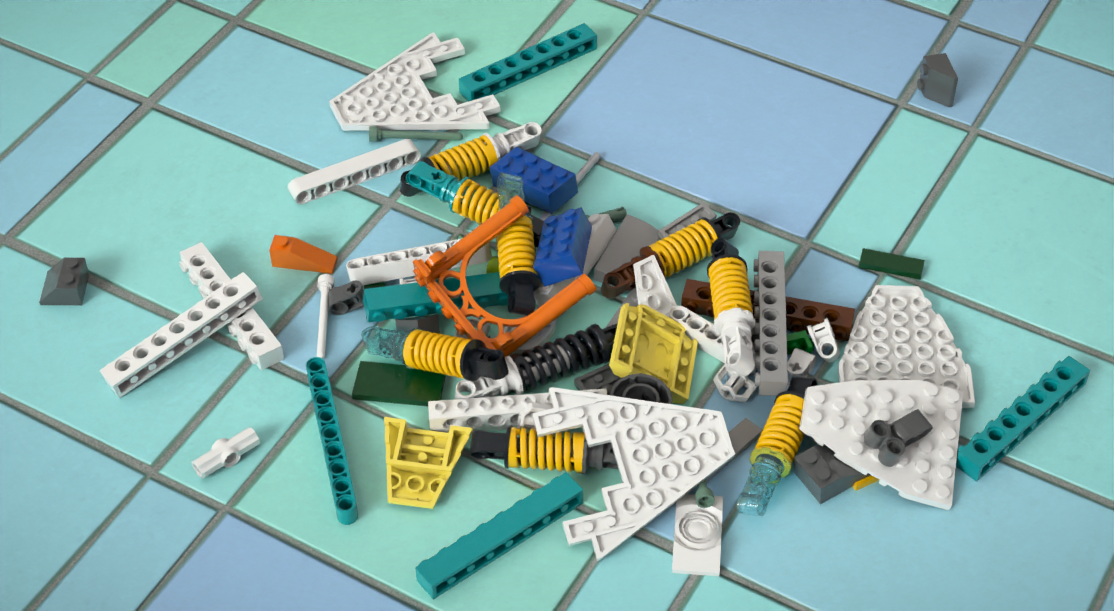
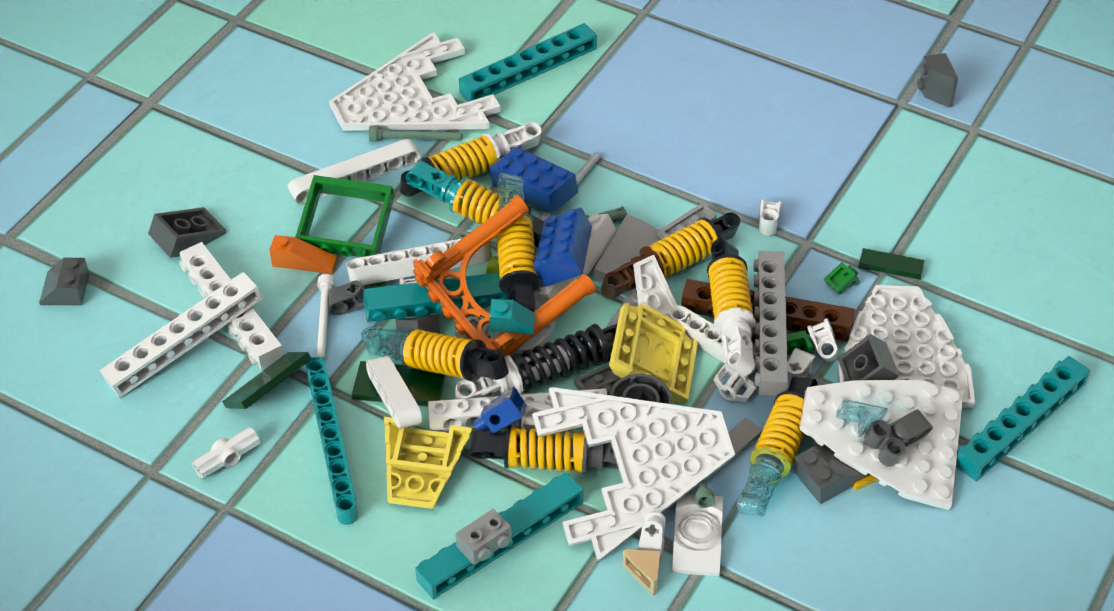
(184, 229): none -> dark grey slope
(267, 380): none -> dark green tile
(346, 188): none -> green window
(393, 392): none -> white beam
(483, 537): none -> light grey brick
(501, 411): none -> blue torso
(511, 317): none -> teal slope
(643, 566): none -> tan slope
(653, 537): none -> white piece
(769, 217): none -> white piece
(842, 277): none -> green bracket
(860, 412): none -> clear light blue slope
(868, 361): none -> dark grey slope

